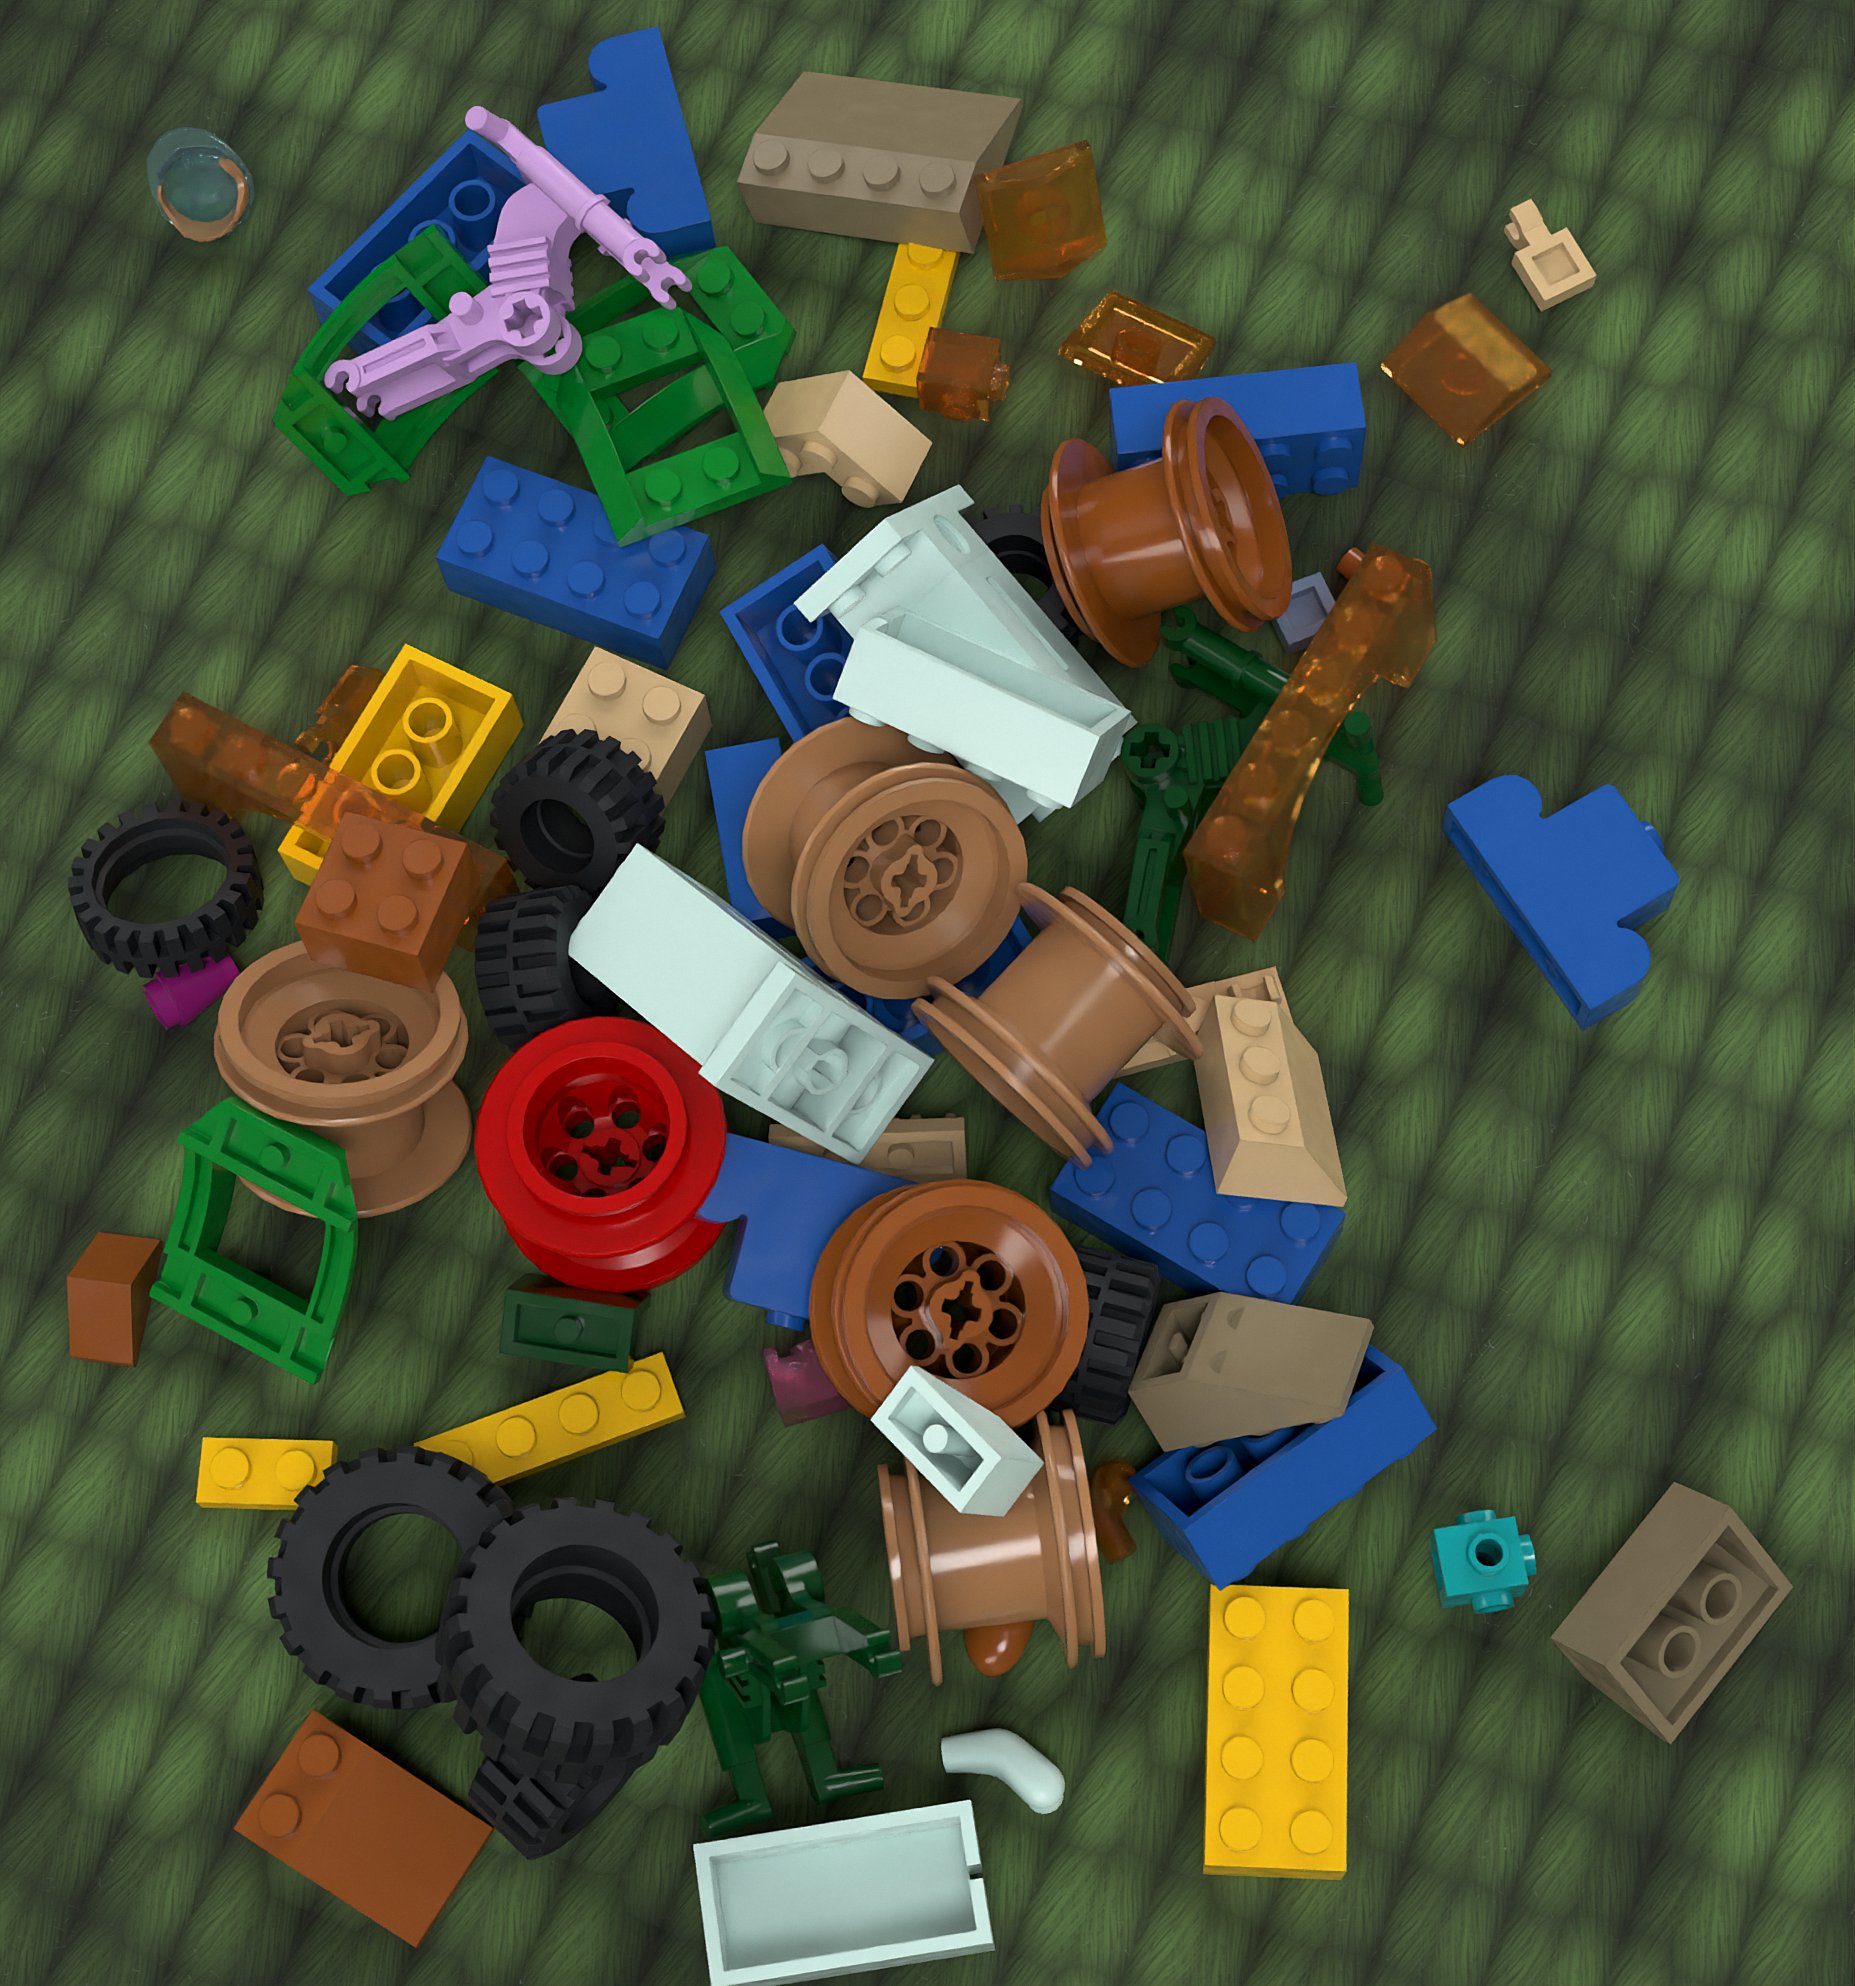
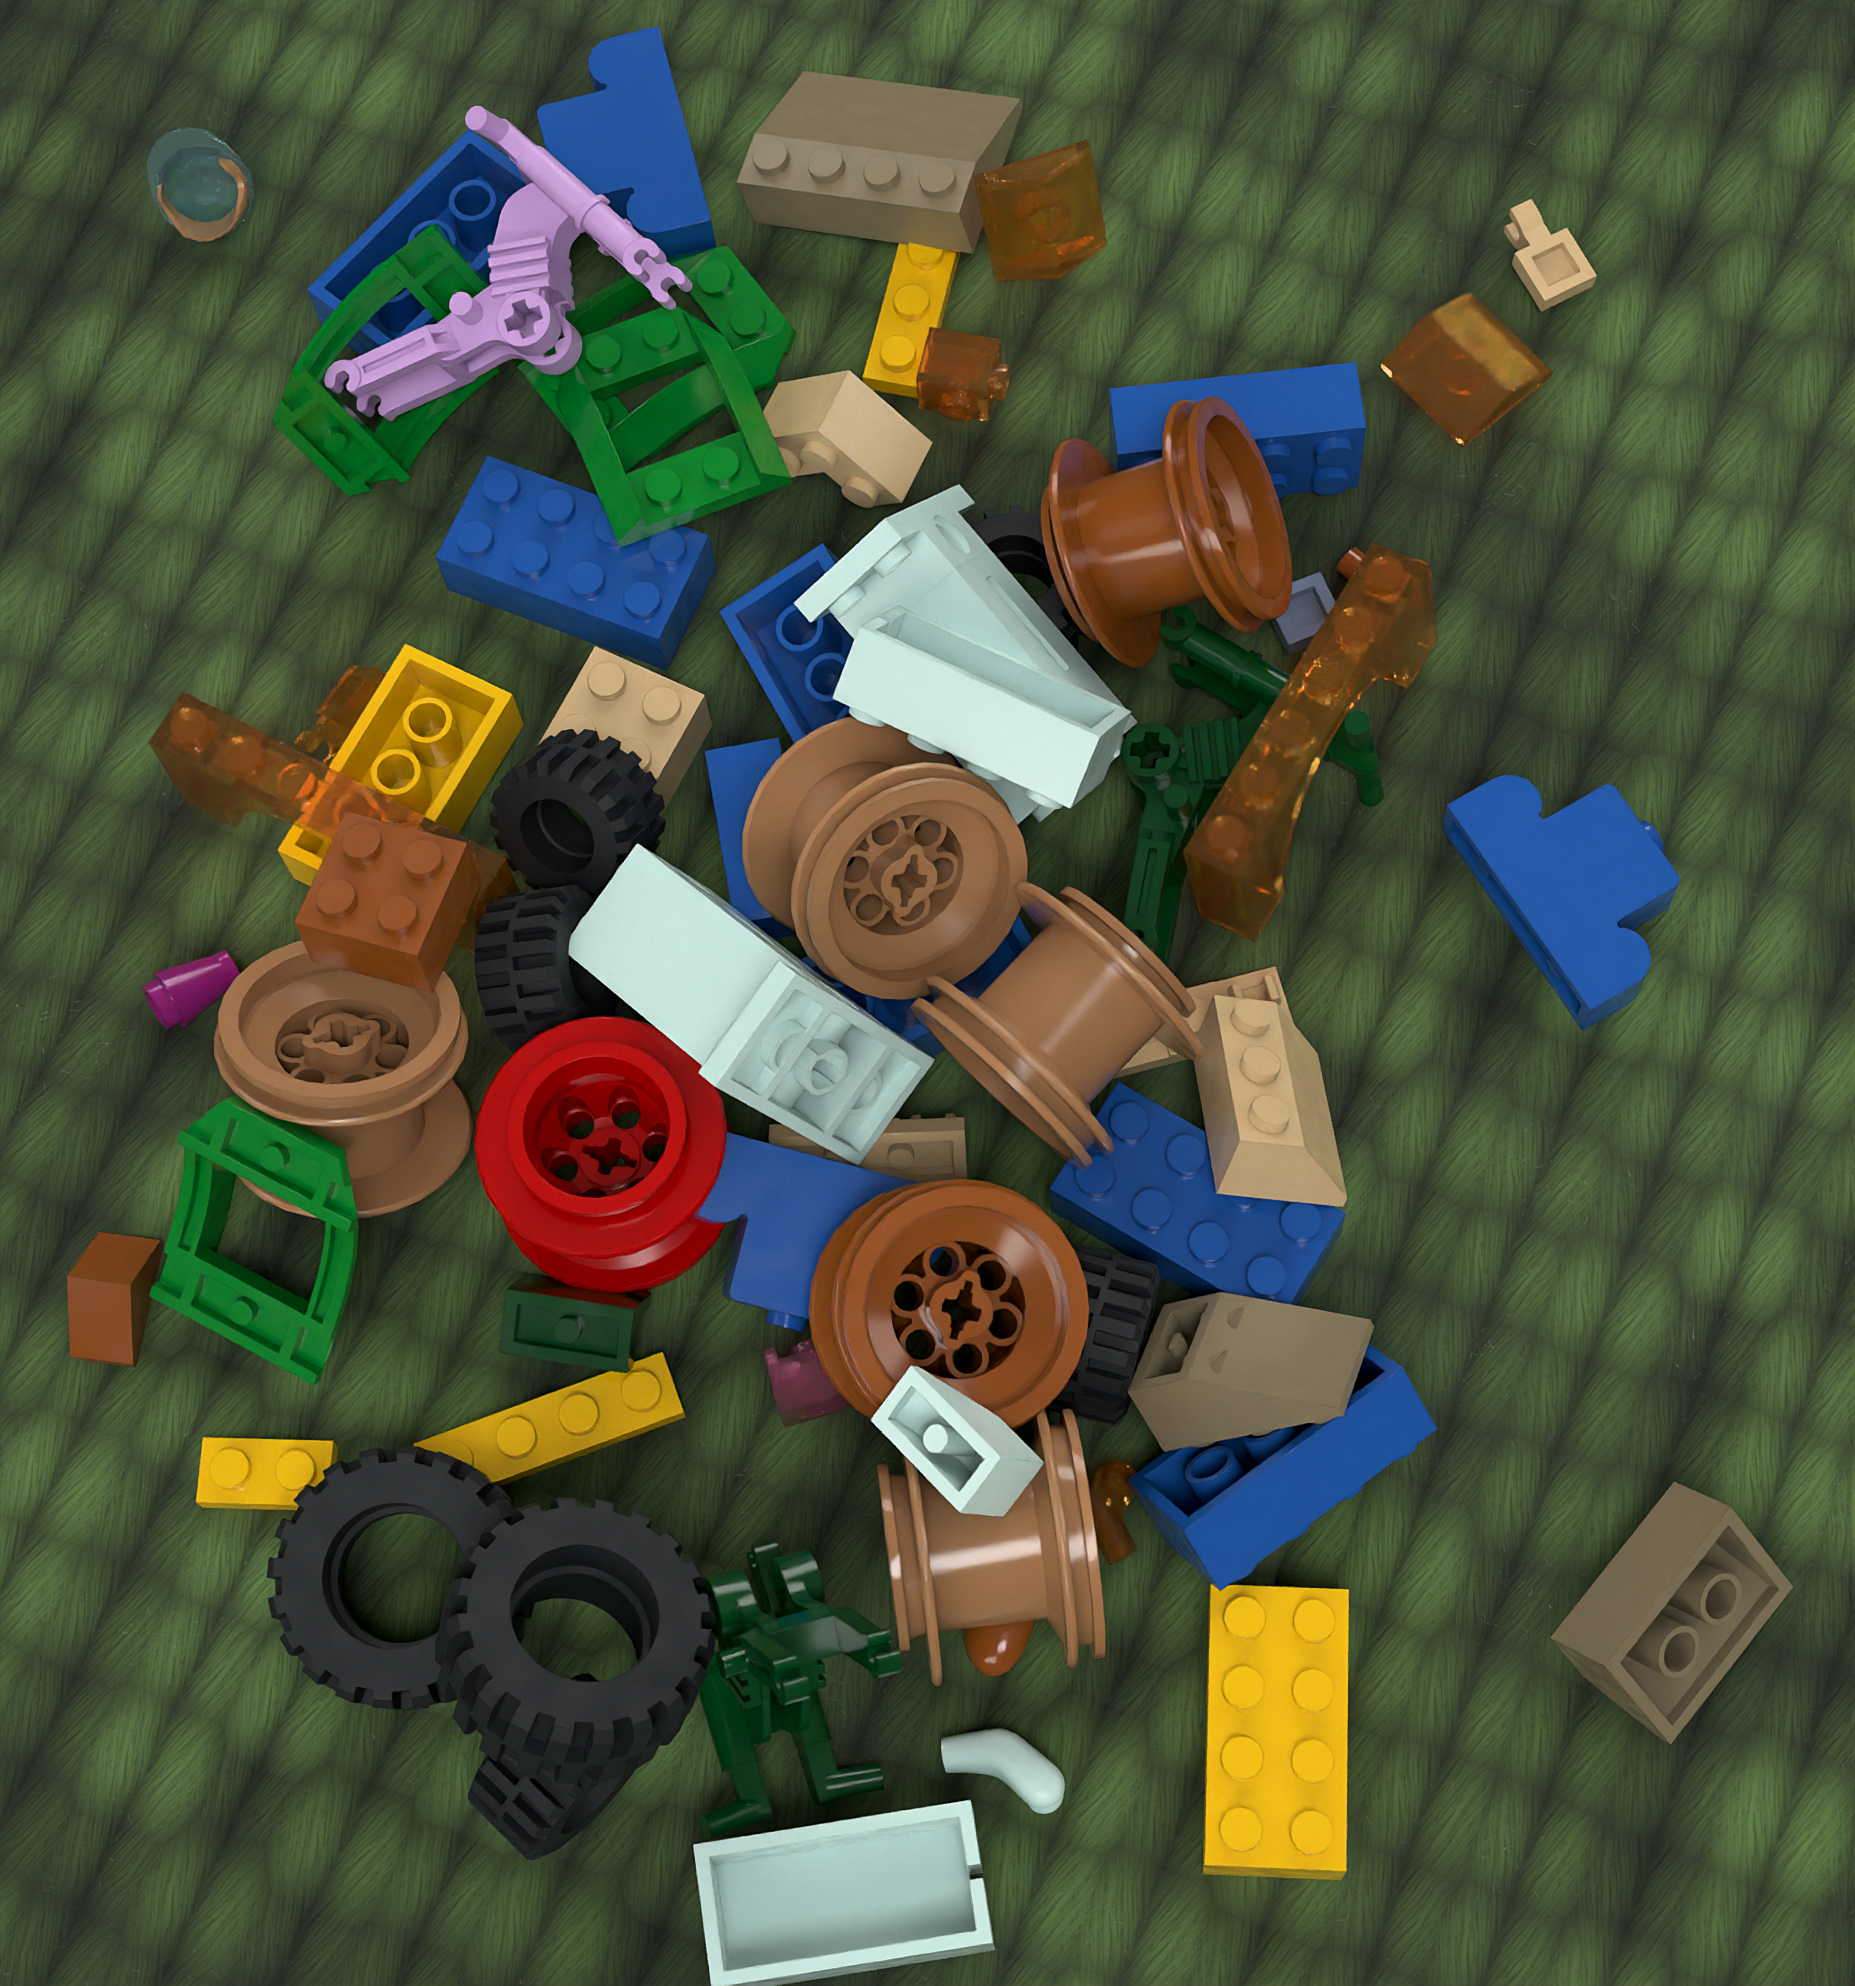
(149, 839): black tyre -> none
(364, 1829): dark orange slope -> none
(1137, 344): clear orange slope -> none
(1464, 1579): teal brick -> none

